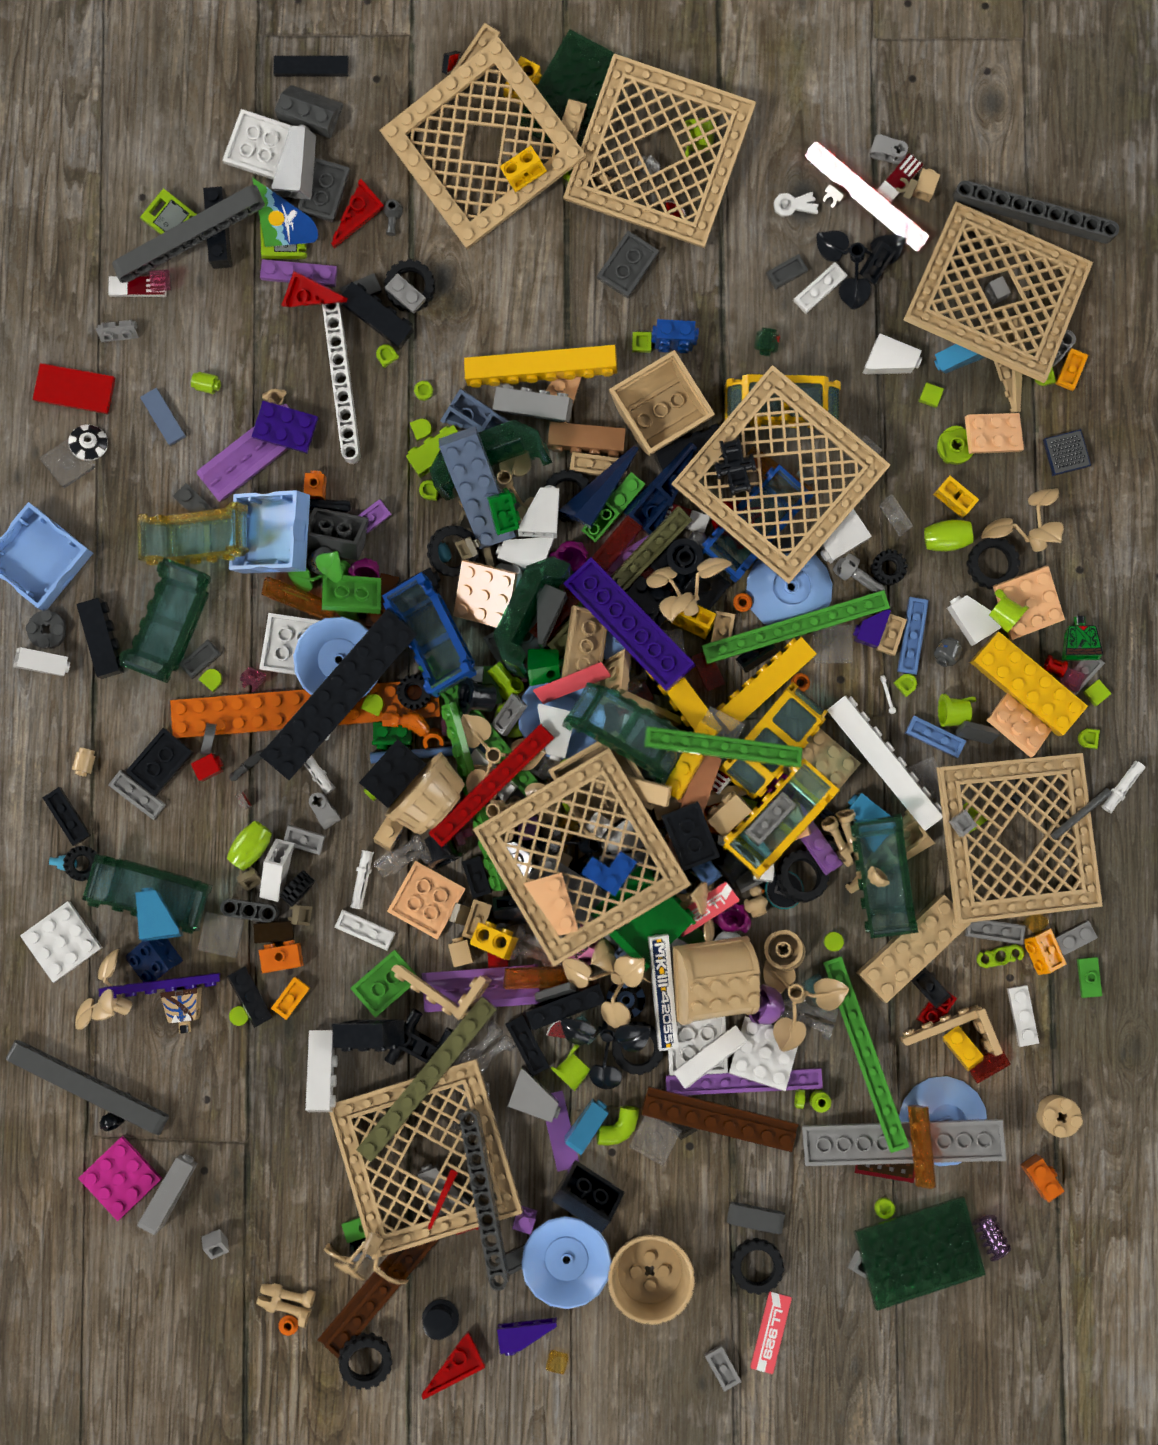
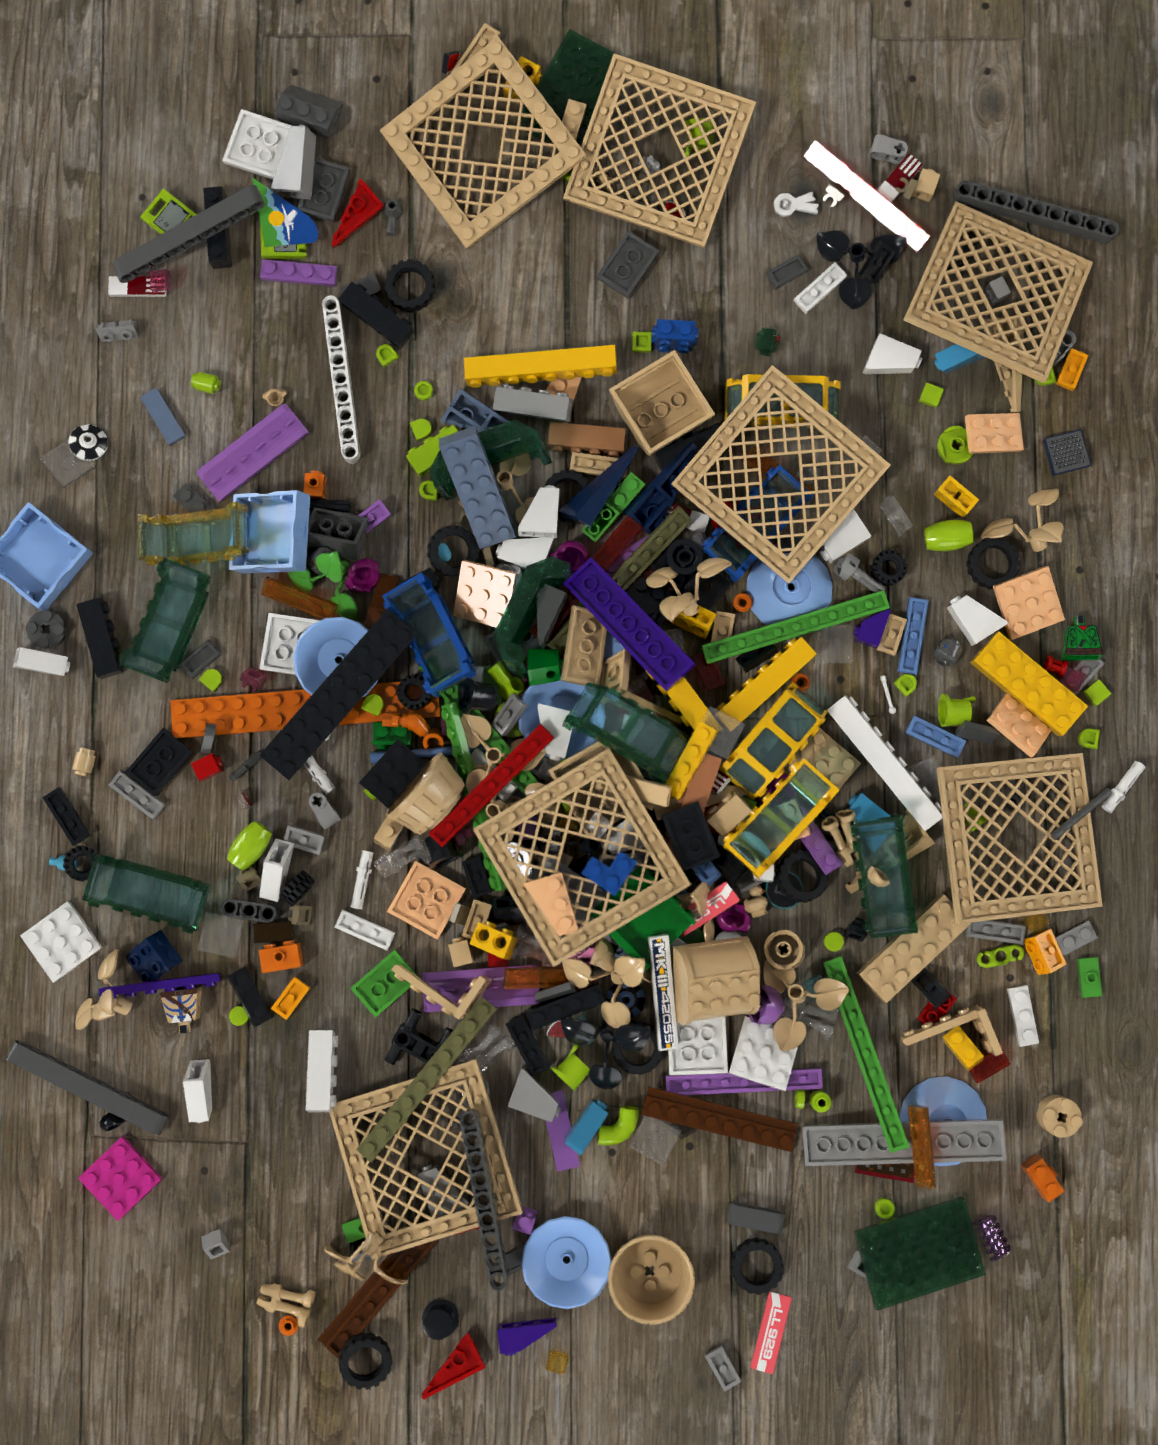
(74, 388): red tile -> none
(154, 917): dark azure slope -> none
(167, 1194): light grey slope -> none
(198, 1090): none -> white slope
(284, 427): dark purple plate -> none
(307, 292): red wing -> none
(311, 66): black tile -> none
(352, 594): bright green plate -> none
(368, 1034): black brick -> none
(405, 293): light grey plate -> none
(449, 1181): red sticker -> none
(467, 547): dark tan tile -> none
(503, 512): green bracket -> none
(523, 168): yellow brick -> none
(571, 683): coral sticker -> none
(588, 1196): black brick -> none
(710, 1057): white tile -> none
(723, 747): bright green tile -> none
(734, 462): black axle -> none
(770, 819): light grey tile -> none
(855, 930): none -> black tile
(962, 823): light grey tile -> none
(1006, 611): lime hat -> none

